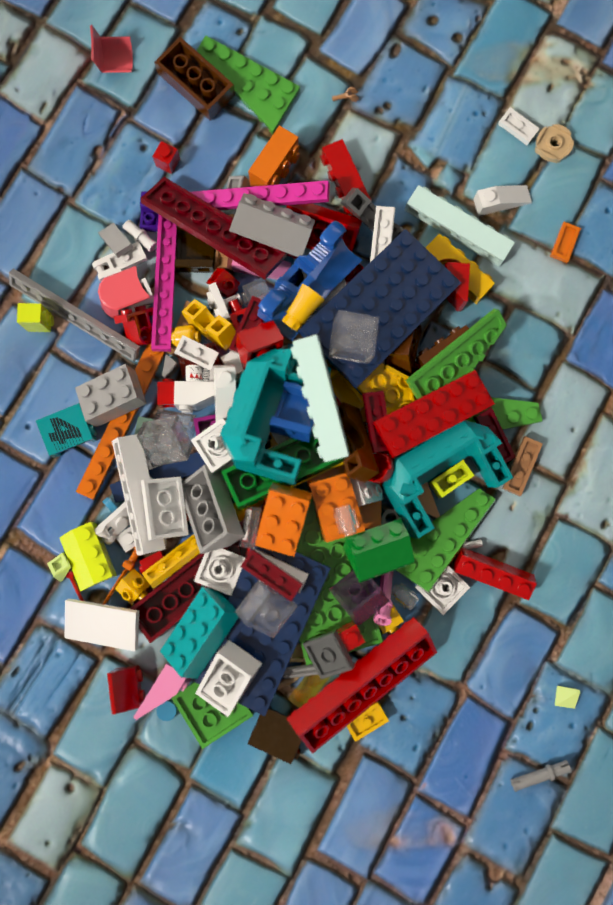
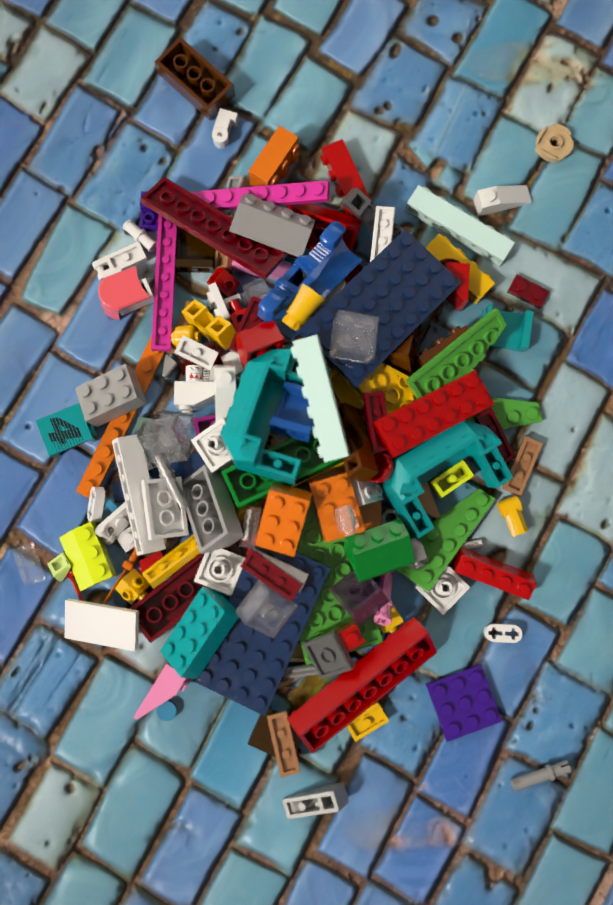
(28, 564): none -> clear hinge
(34, 317): neon yellow brick -> none
(74, 315): light grey tile -> none
(96, 504): none -> white beam
(111, 53): coral piece -> none
(115, 240): light grey tile -> none
(125, 689): red slope -> none
(136, 324): red pin -> none
(165, 393): red brick -> none
(166, 157): red brick -> none
(171, 482): none -> light grey pin
(204, 719): bright green plate -> none
(222, 127): none -> white leg
(228, 677): white slope -> none
(254, 85): bright green wing -> none
(283, 743): none -> medium nougat plate
(316, 801): none -> light grey slope
(350, 93): medium nougat hand -> none
(404, 596): clear brick -> none
(419, 555): none -> flat silver brick
(463, 702): none -> dark purple plate
(503, 628): none -> white beam
(512, 512): none -> yellow piece
(516, 333): none -> teal panel
(518, 126): white plate -> none
(528, 291): none -> dark red plate
(565, 242): orange tile -> none
(566, 697): yellowish green slope -> none

